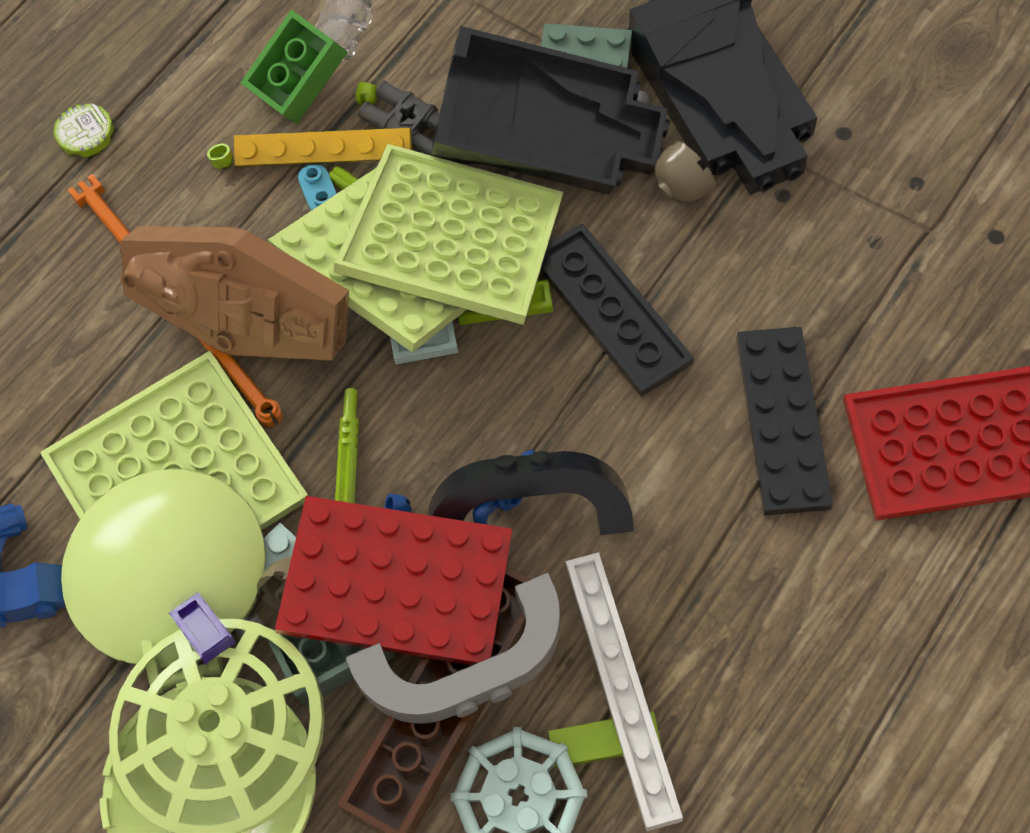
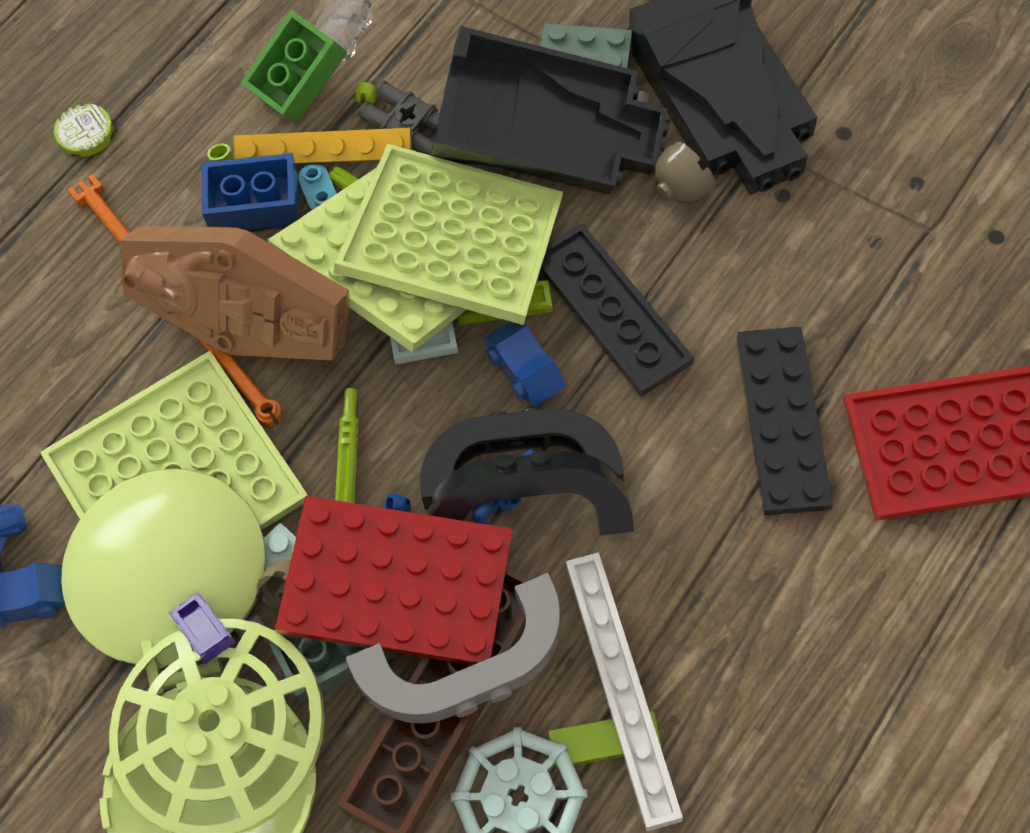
(251, 192): none -> blue brick
(514, 432): none -> black arch
(524, 363): none -> blue brick

